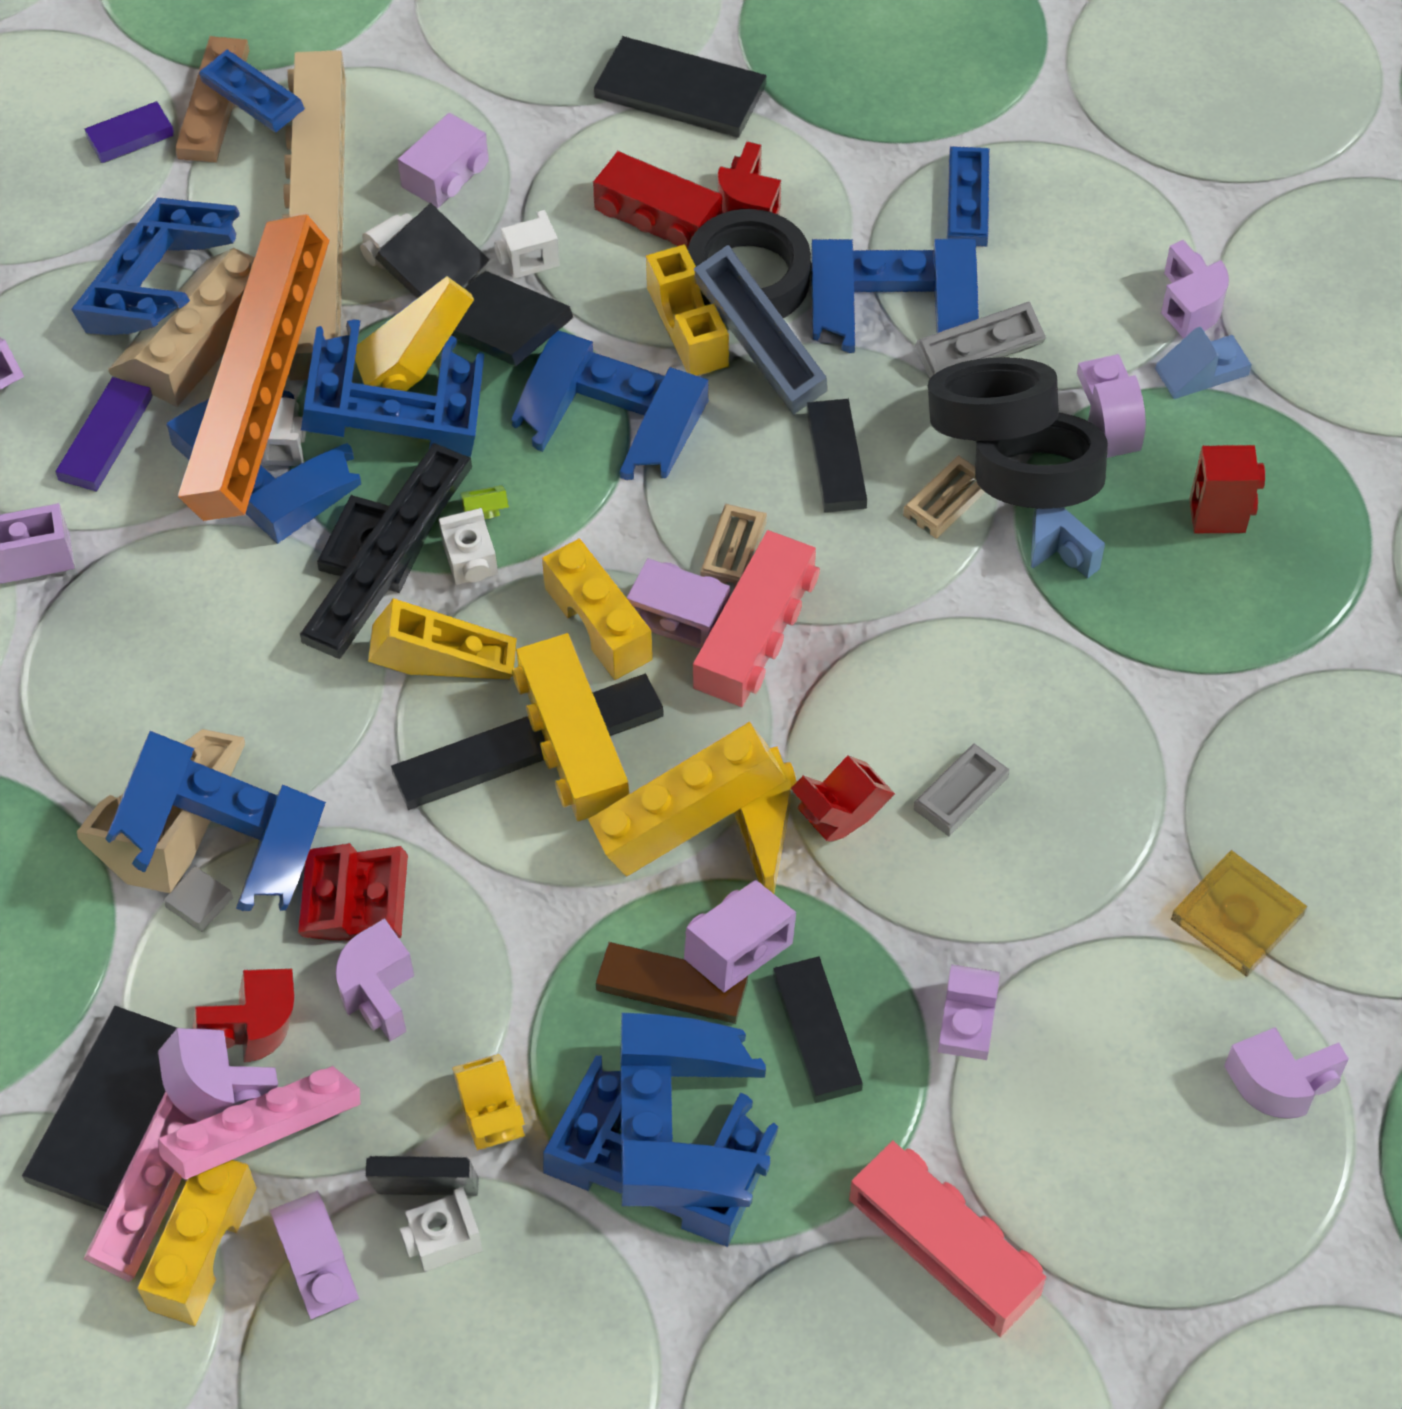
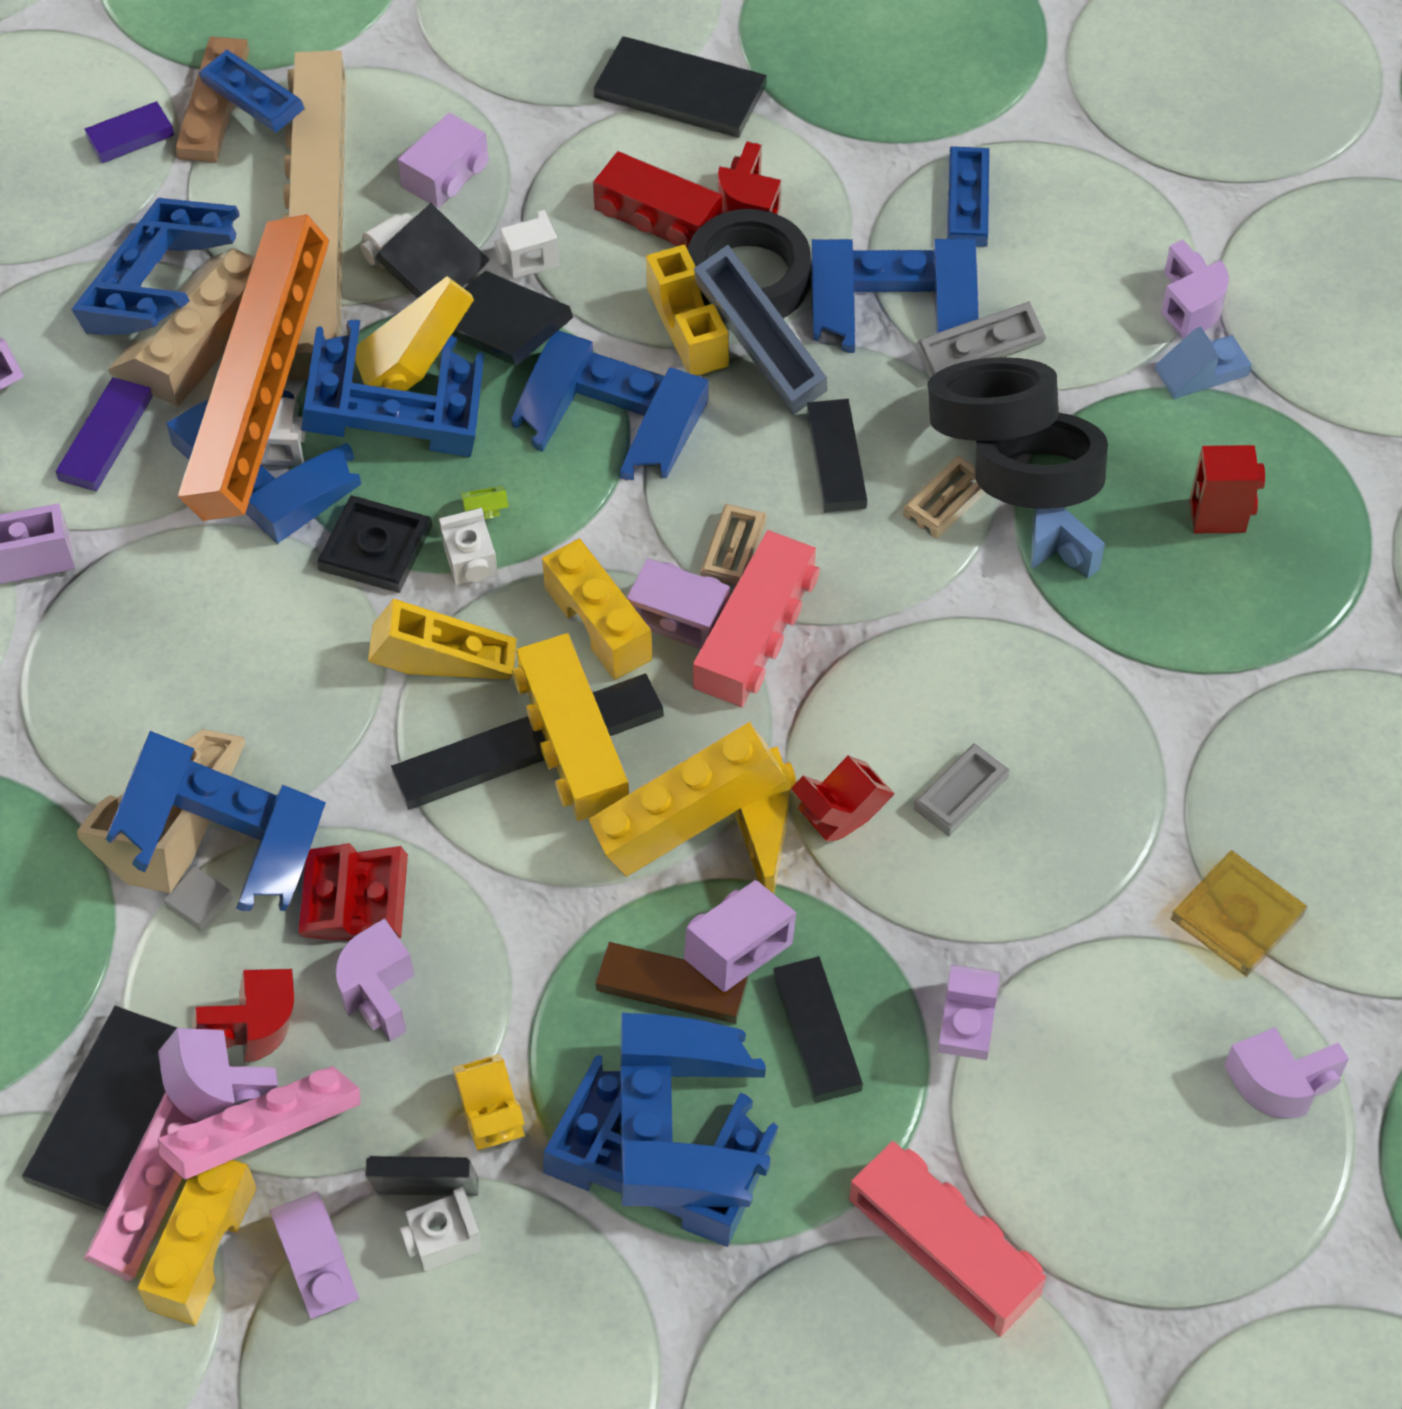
(386, 551): black tile -> none
(1115, 403): lavender brick -> none

